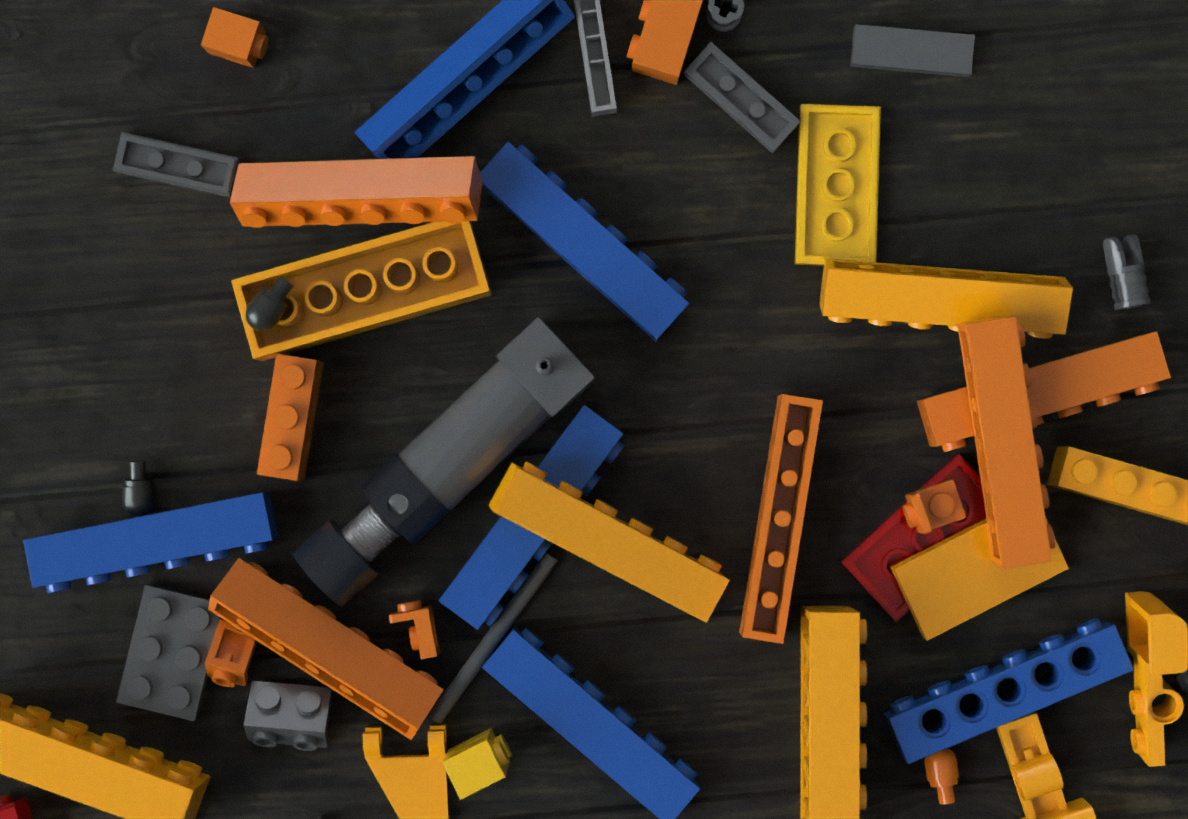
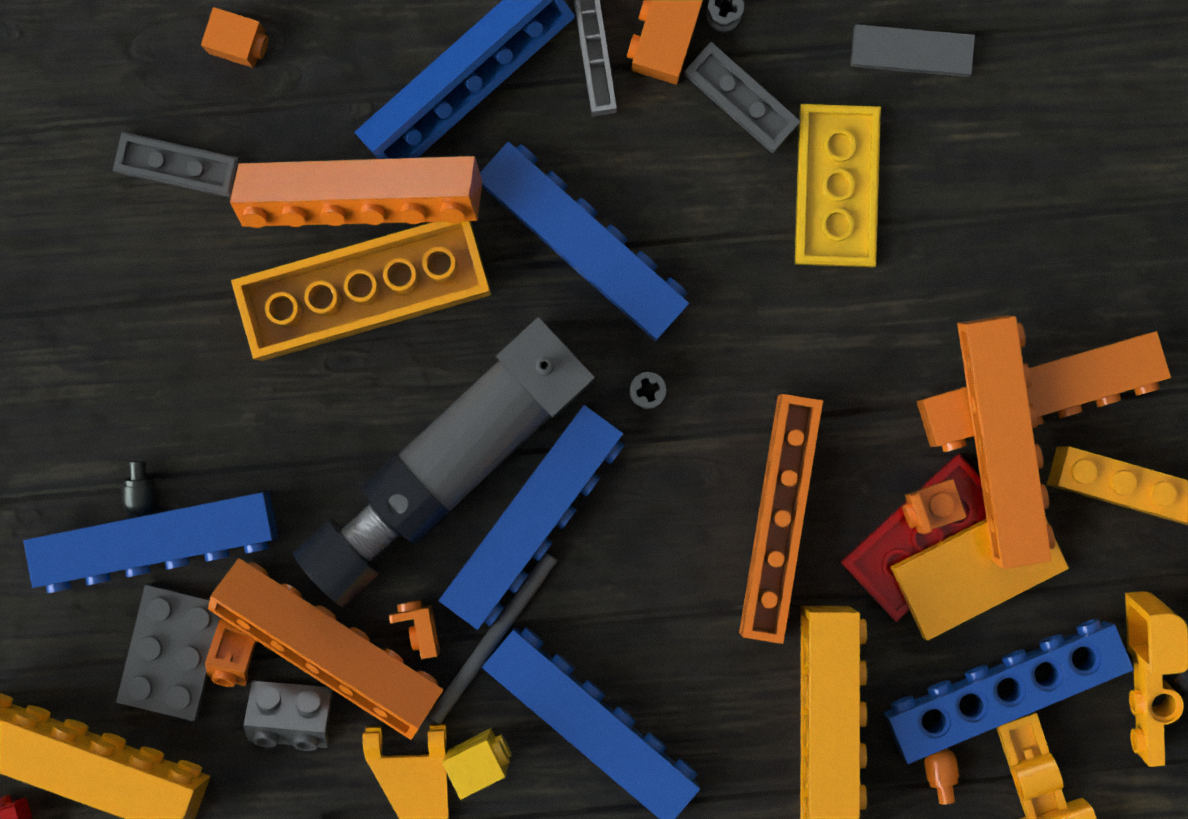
(268, 306): pearl dark grey cylinder -> none
(290, 417): orange brick -> none
(608, 542): light orange brick -> none
(652, 379): none -> dark grey bush
(942, 296): light orange brick -> none
(1126, 272): dark grey hinge -> none

